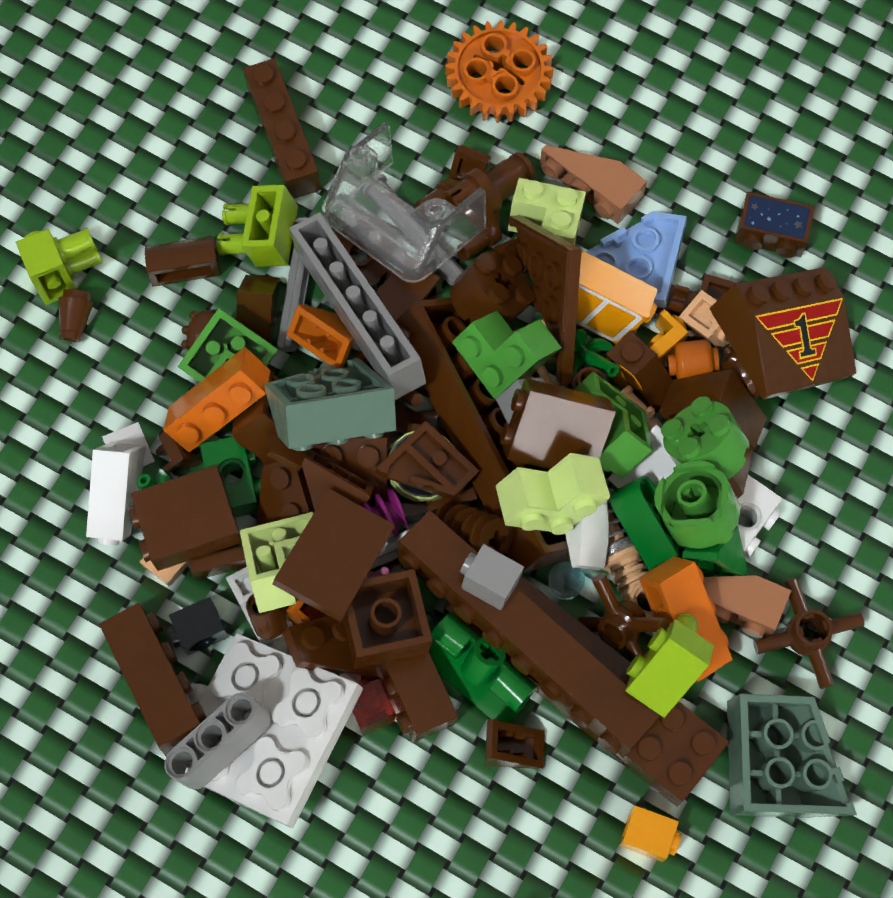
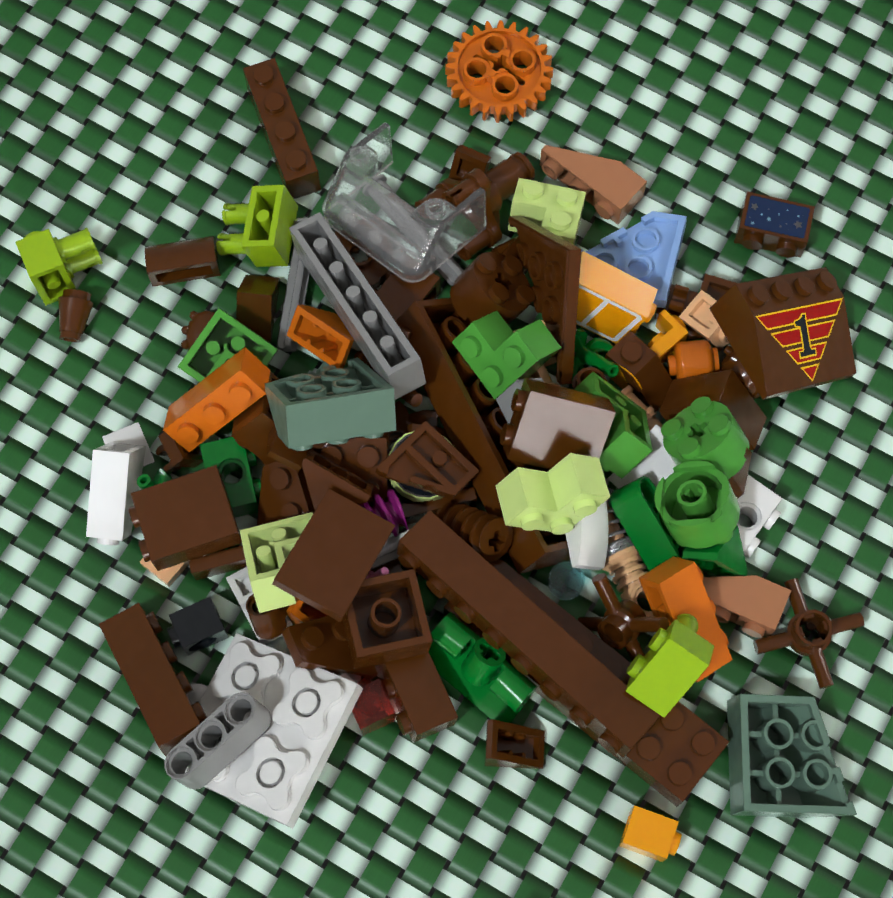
(490, 576): light grey brick -> none

